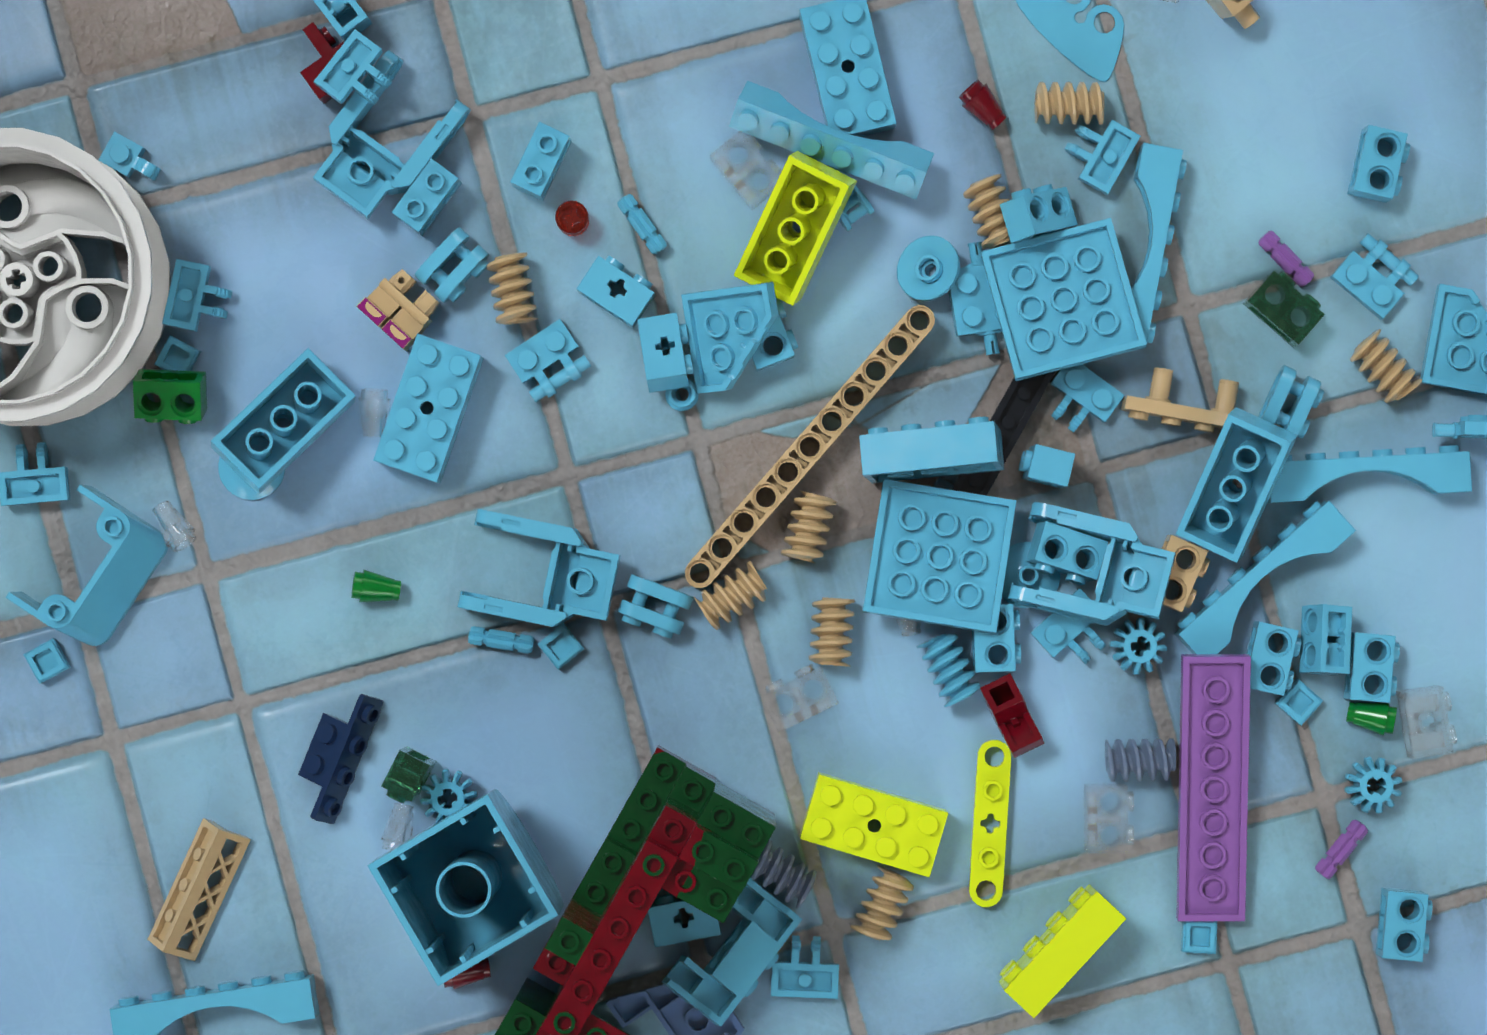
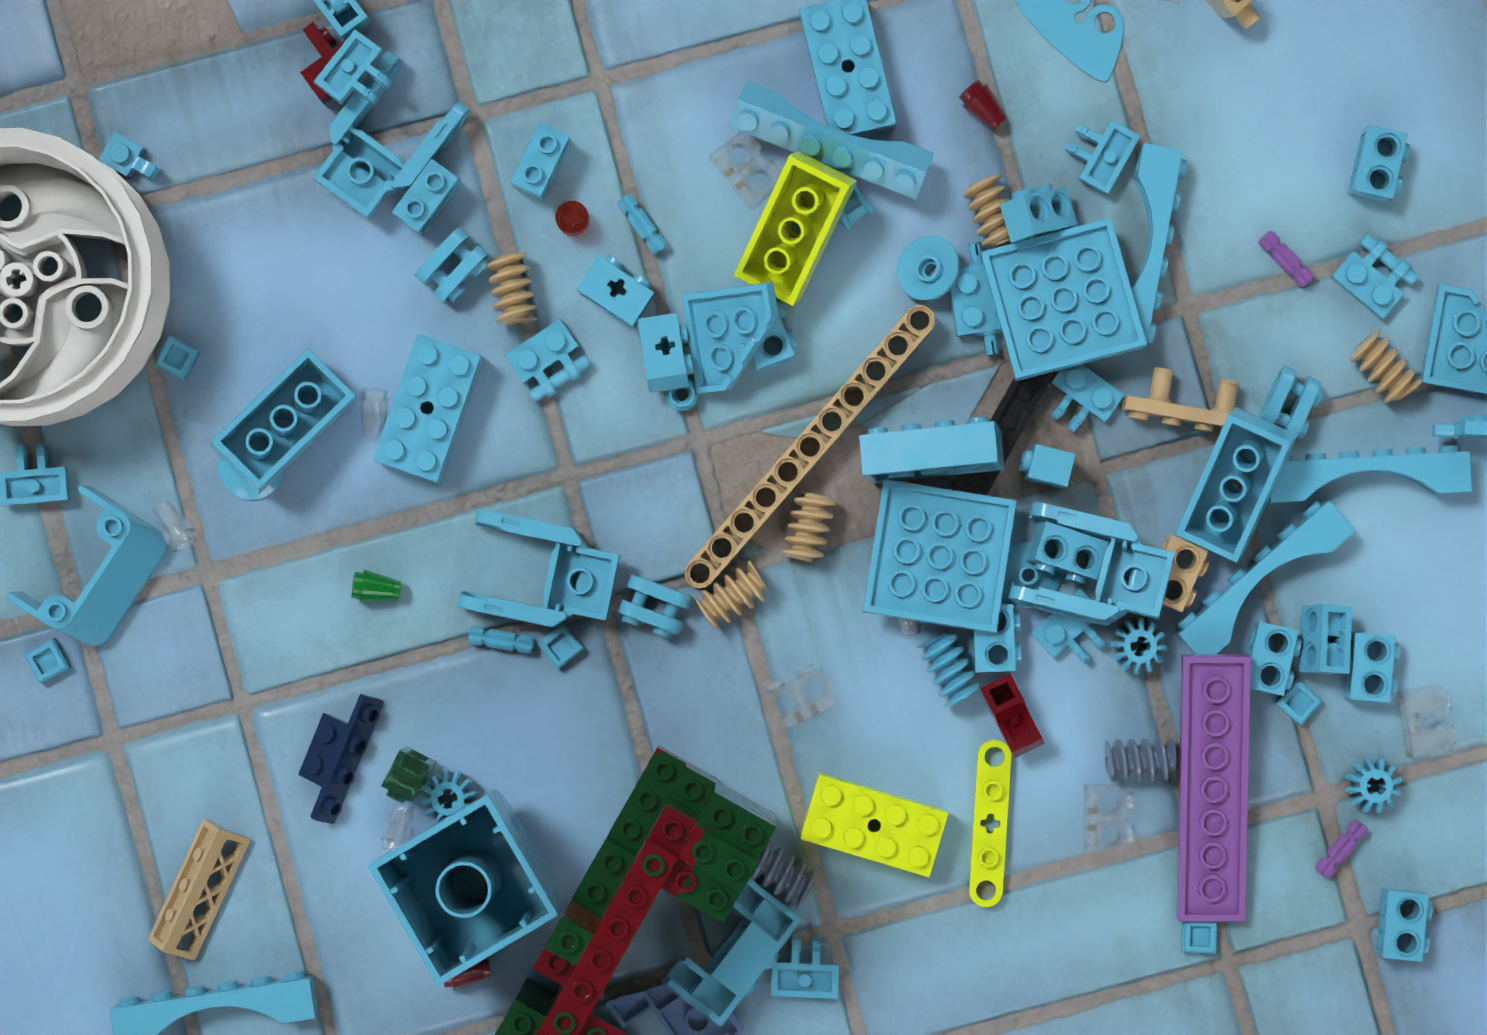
(169, 386): green brick -> none
(188, 294): medium azure hinge -> none
(384, 305): tan hips -> none
(668, 930): medium azure brick -> none
(831, 631): tan piece -> none
(883, 905): tan piece -> none
(1060, 950): neon yellow brick -> none
(1069, 102): tan piece -> none
(1279, 315): clear green brick -> none
(1372, 716): green cone -> none

